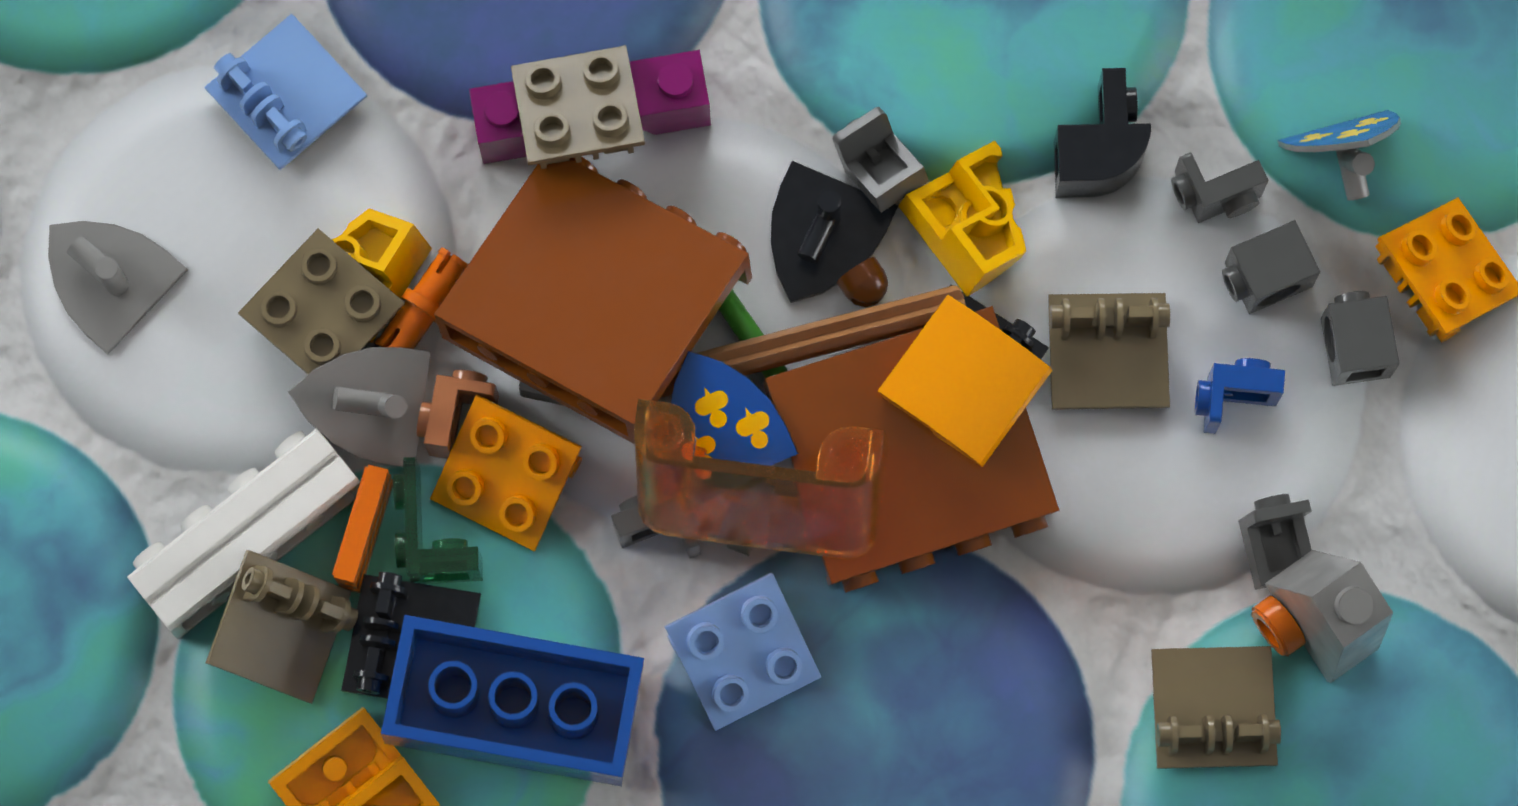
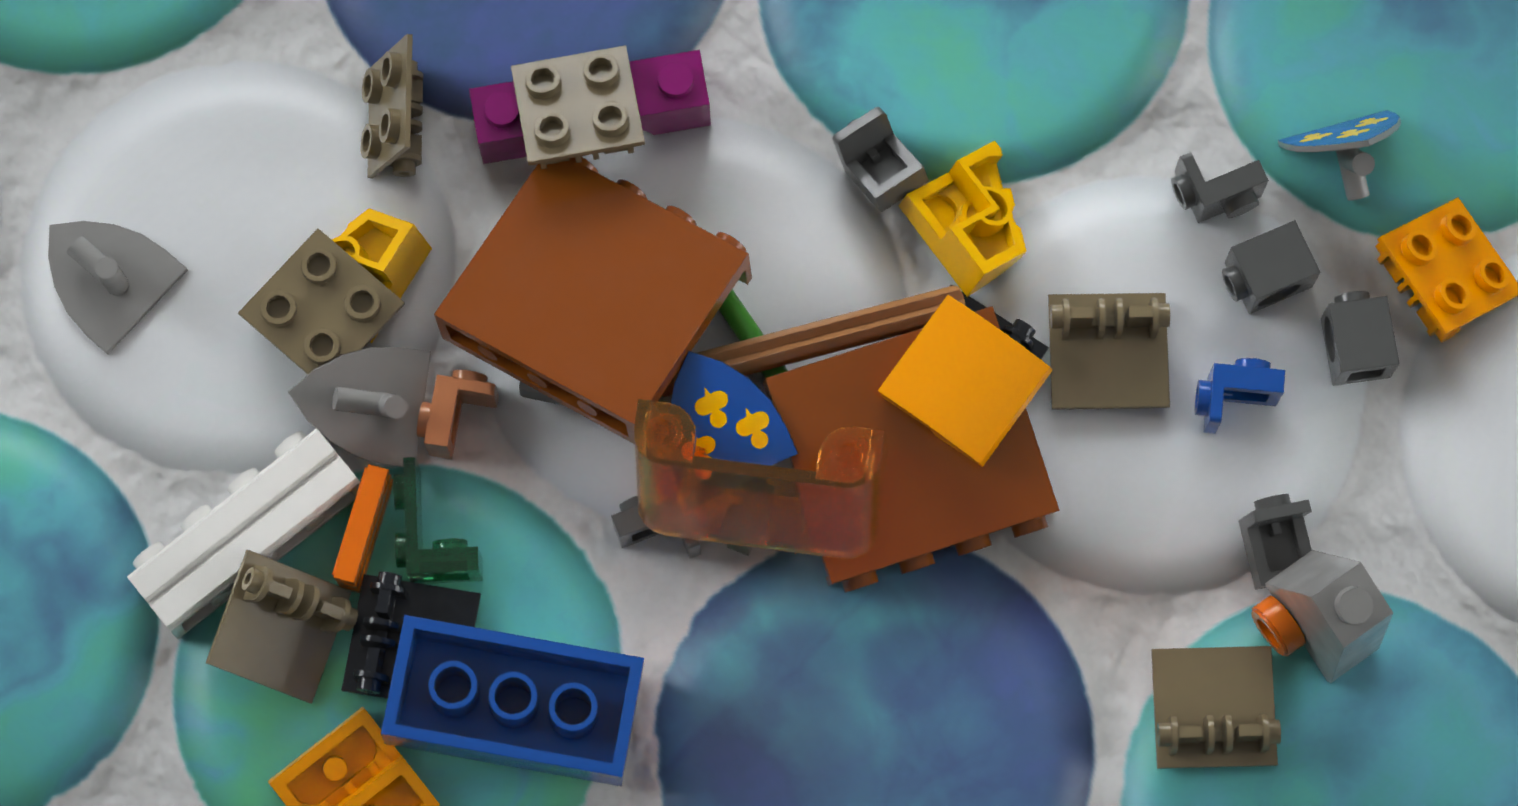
(284, 91): light blue hinge -> none
(394, 97): none -> dark tan hinge
(422, 302): orange pin -> none
(506, 472): light orange hinge -> none
(743, 651): light blue hinge -> none
(821, 231): black shield -> none
(864, 283): reddish brown hinge -> none
(1105, 155): black brick -> none

